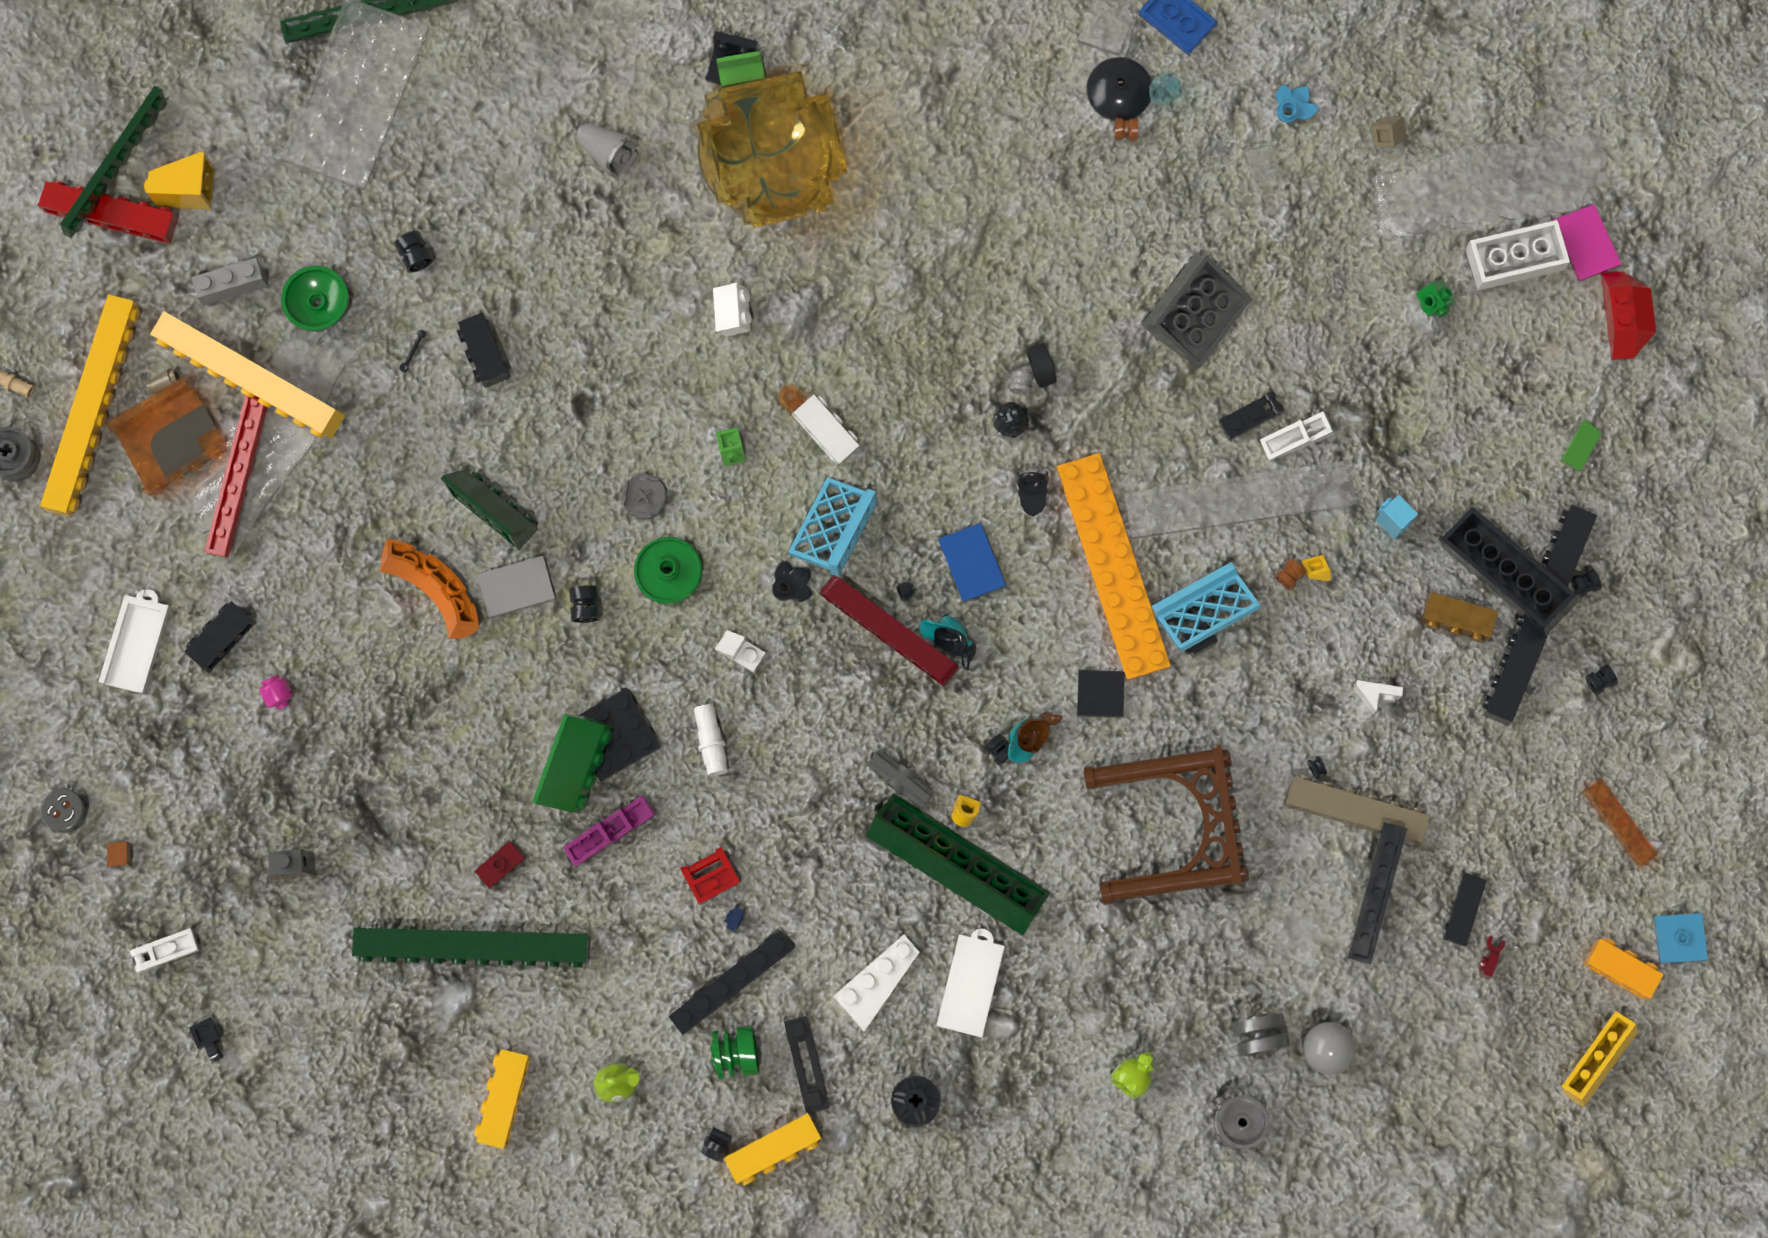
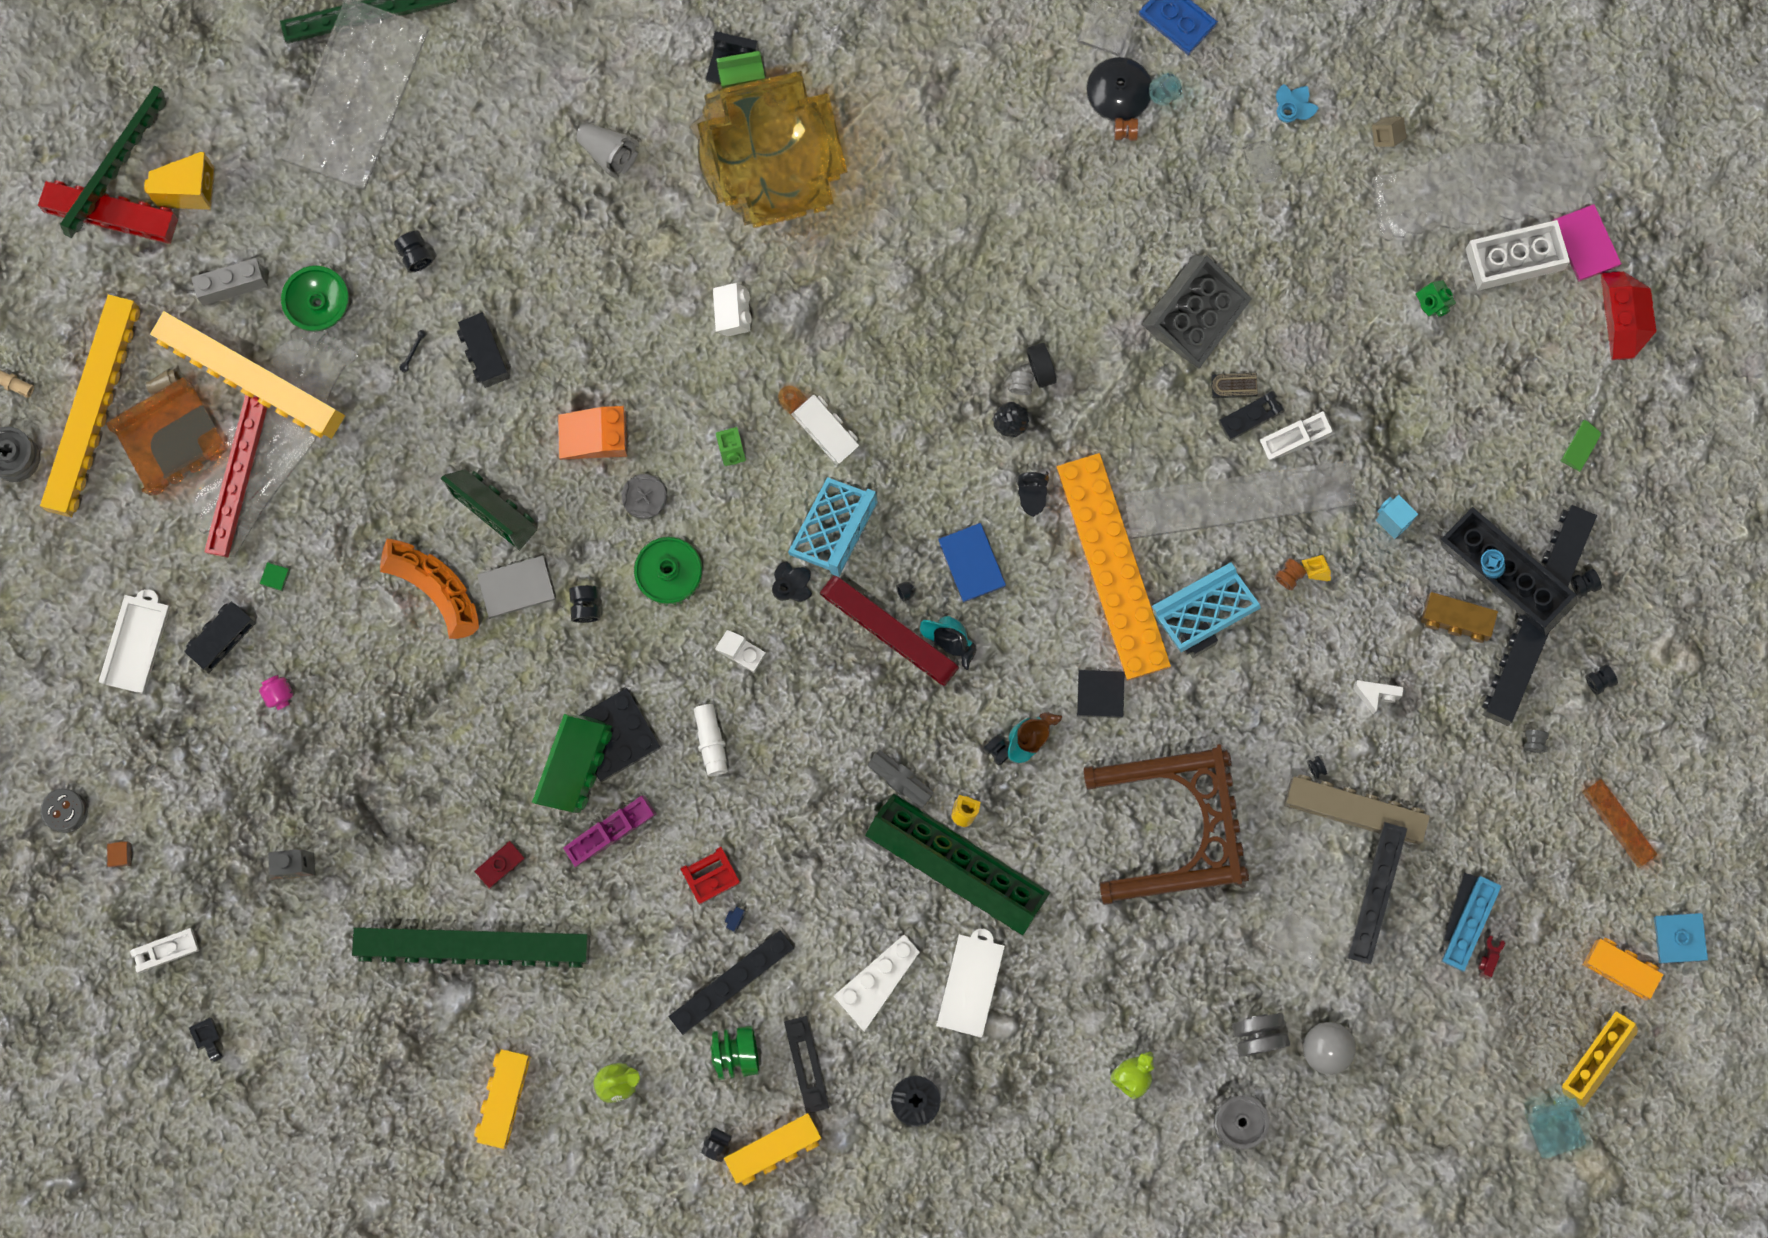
(274, 576): none -> green tile
(593, 433): none -> orange slope
(1234, 385): none -> tile
(1471, 923): none -> dark azure plate
(1491, 559): none -> dark azure wheel
(1536, 741): none -> dark grey wheel
(1556, 1127): none -> clear light blue bracket

